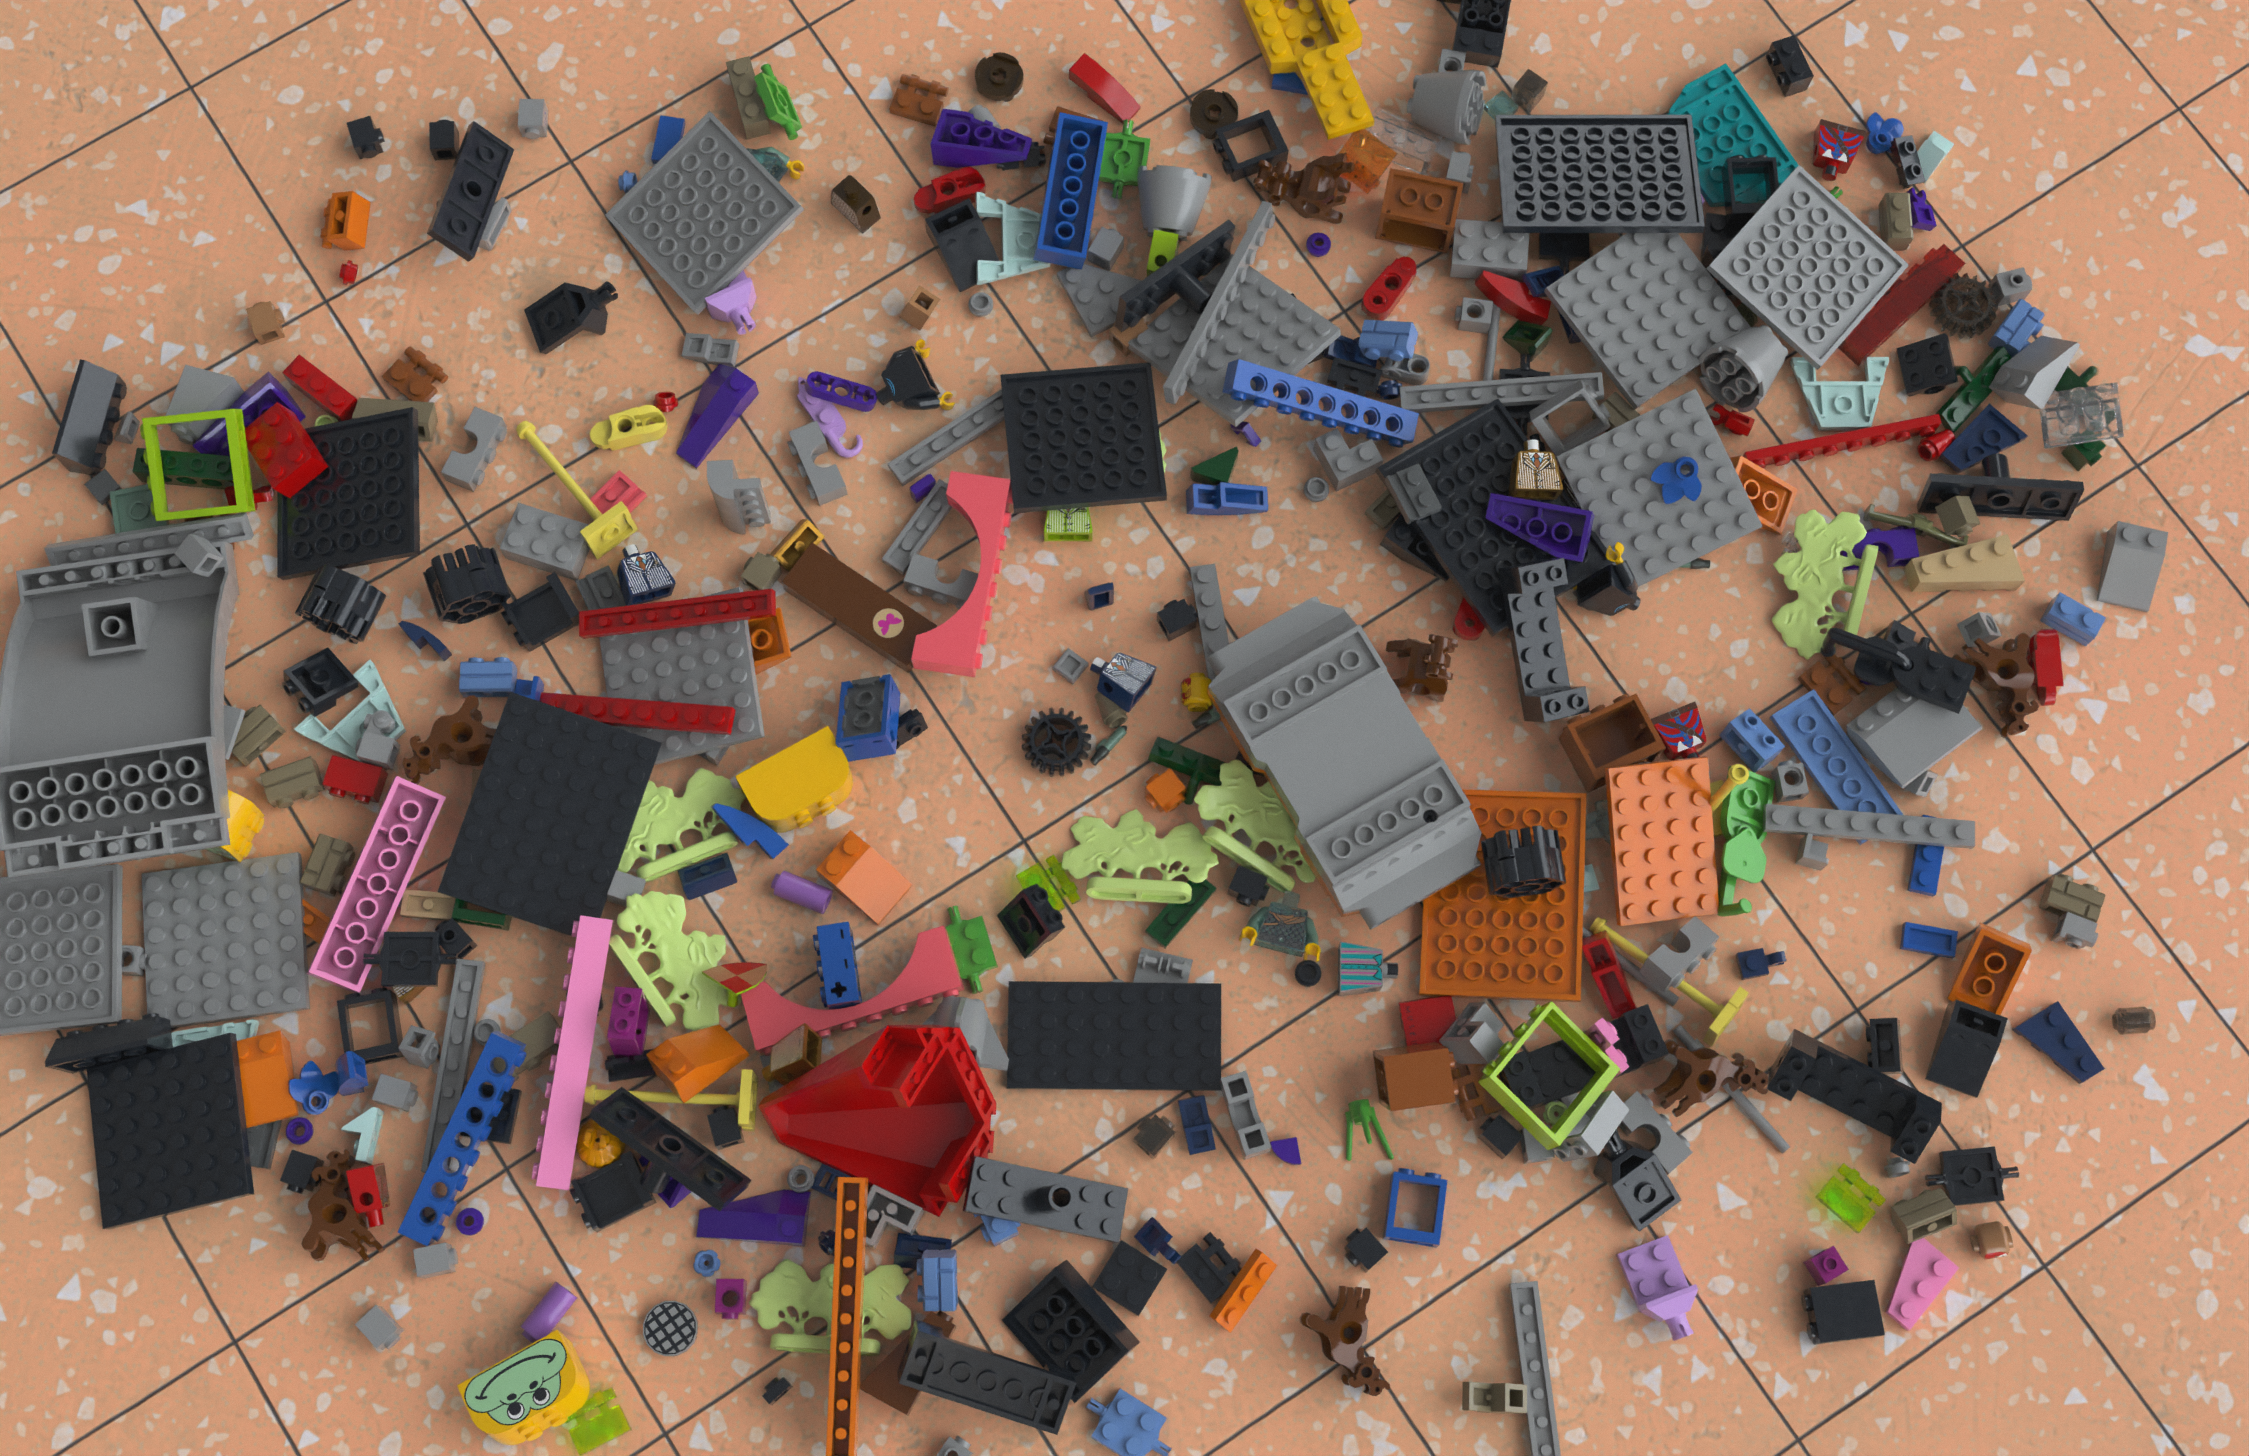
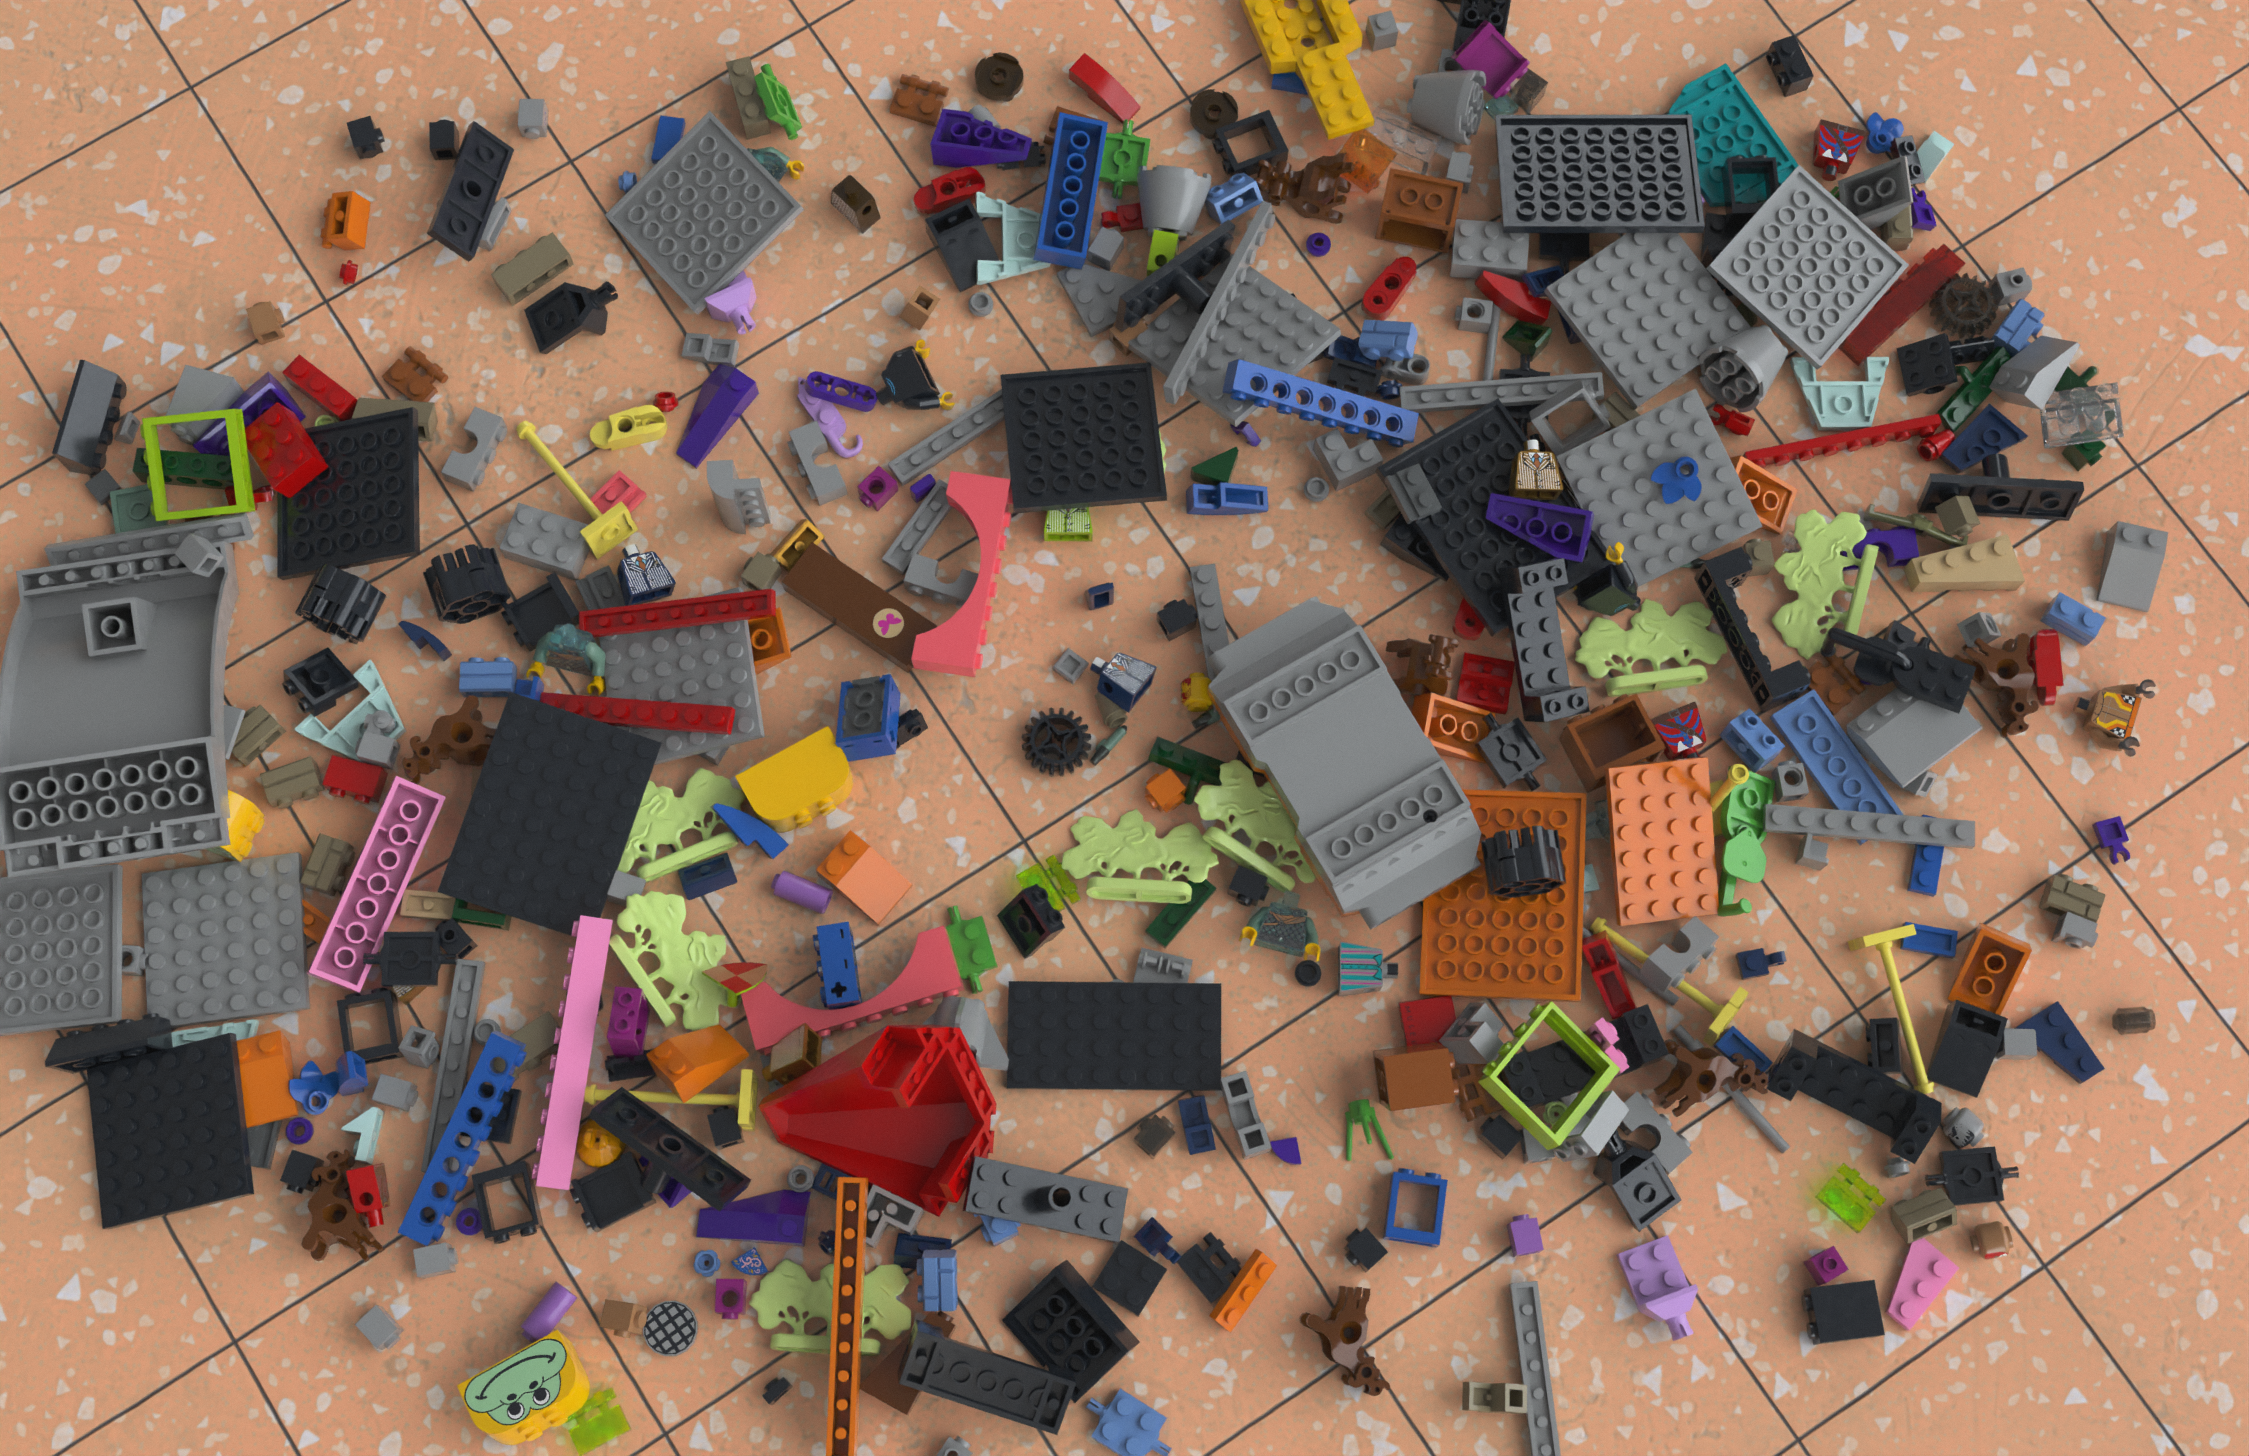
(499, 1175): none -> black window
(532, 268): none -> dark tan brick
(571, 651): none -> torso
(623, 1318): none -> medium nougat brick
(750, 1263): none -> blue tile
(881, 479): none -> magenta brick
(1127, 217): none -> red plate
(1233, 198): none -> medium blue brick
(1381, 31): none -> light grey brick
(1451, 725): none -> orange slope
(1485, 682): none -> red slope
(1495, 56): none -> magenta panel
(1510, 752): none -> black plate
(1524, 1235): none -> medium lavender brick
(1653, 638): none -> yellowish green plant
(1716, 582): none -> black plate
(1735, 1042): none -> blue tile
(1761, 556): none -> dark tan brick
(1878, 192): none -> light grey slope
(1883, 943): none -> light yellow tile
(1963, 1127): none -> light grey head
(1973, 350): none -> black hinge
(2018, 1044): none -> light grey panel
(2112, 835): none -> dark purple plate
(2113, 715): none -> torso

